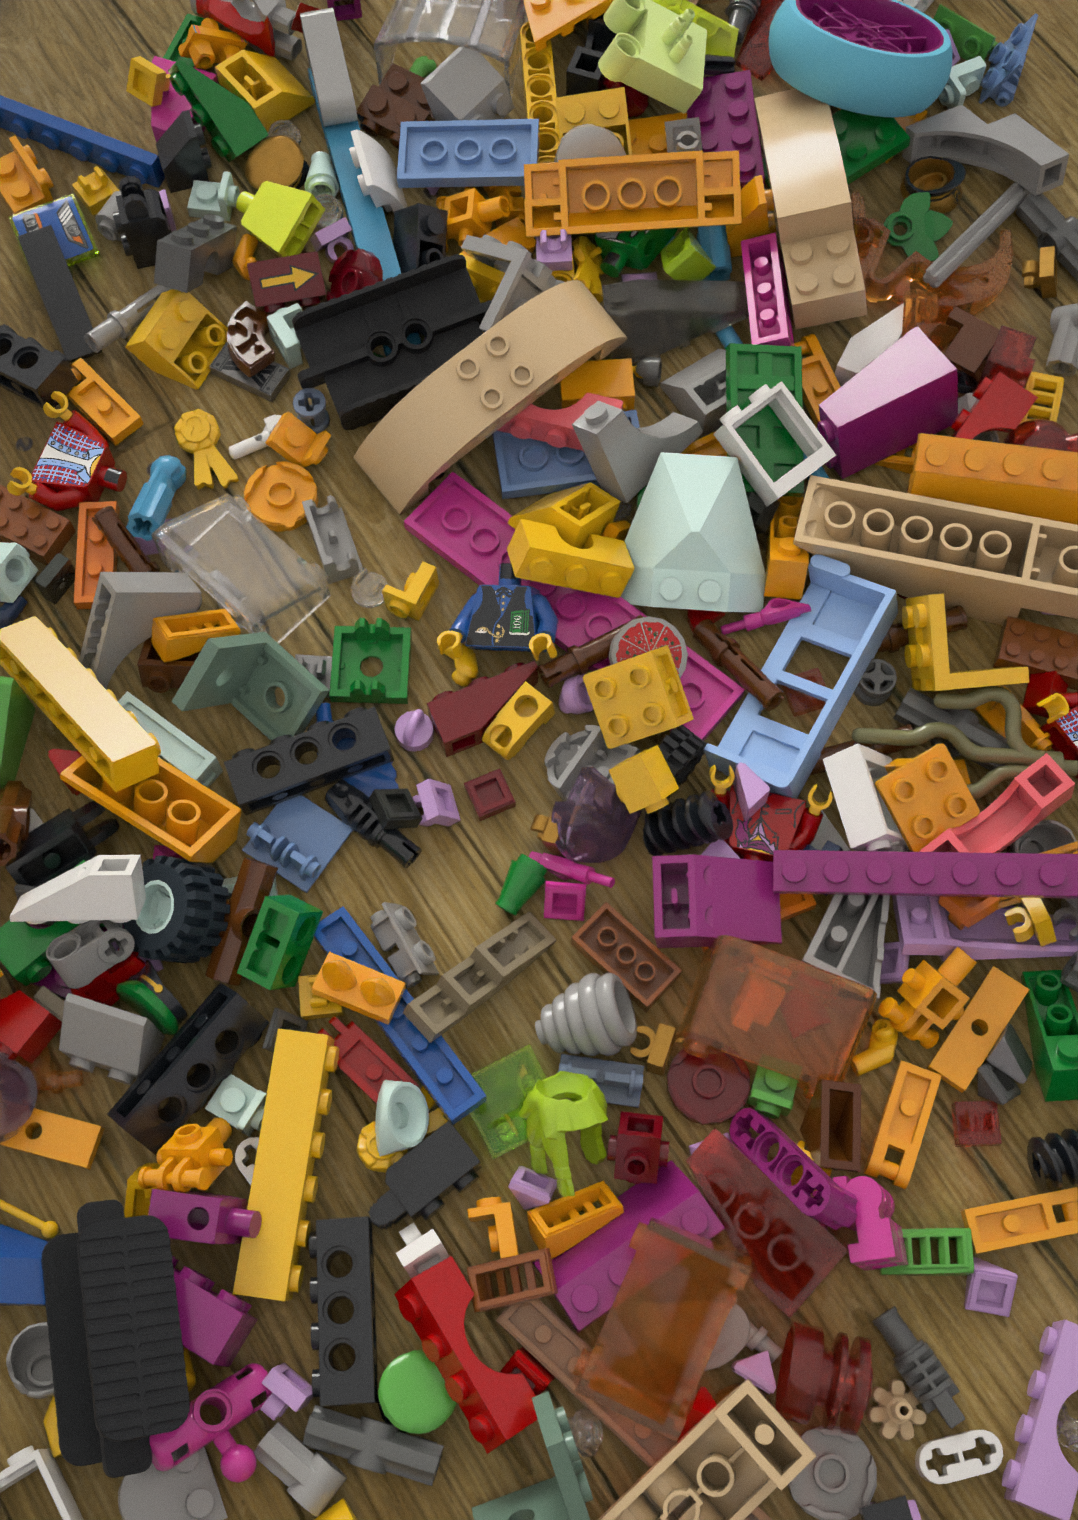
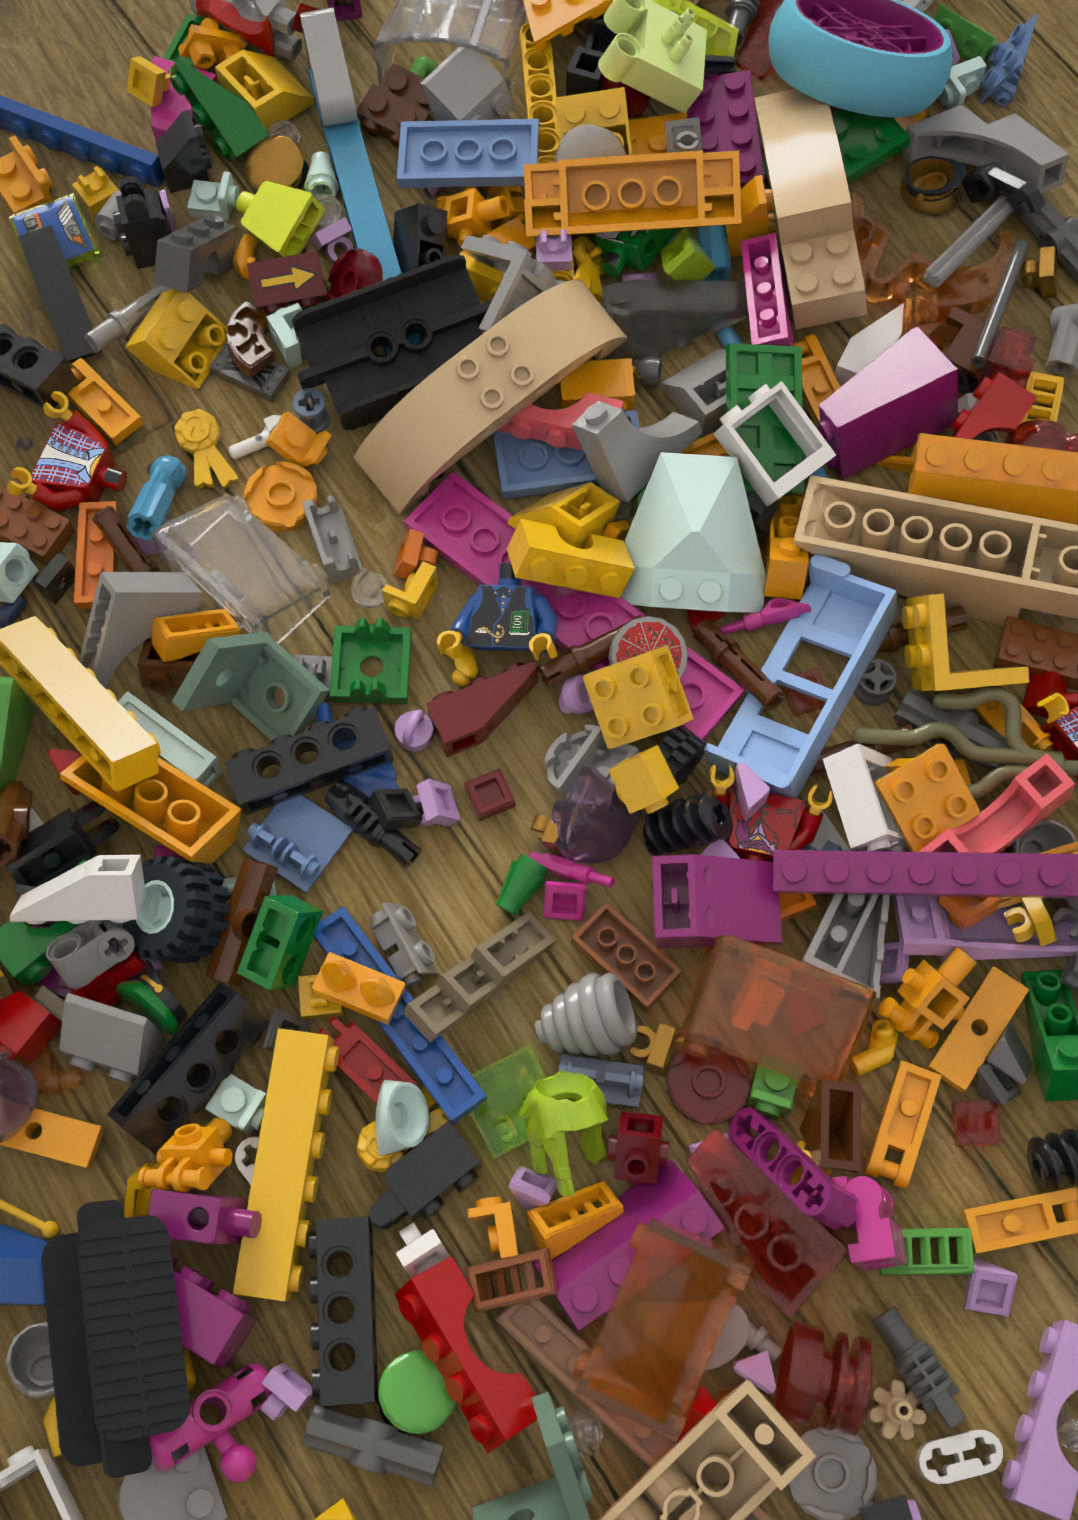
(309, 1475): light grey piece -> none
(378, 171): white slope -> none
(412, 554): none -> orange tile
(518, 721): yellow leg -> none
(533, 1371): red slope -> none
(921, 226): green plate -> none
(991, 180): none -> black piece
(999, 304): none -> dark grey piece

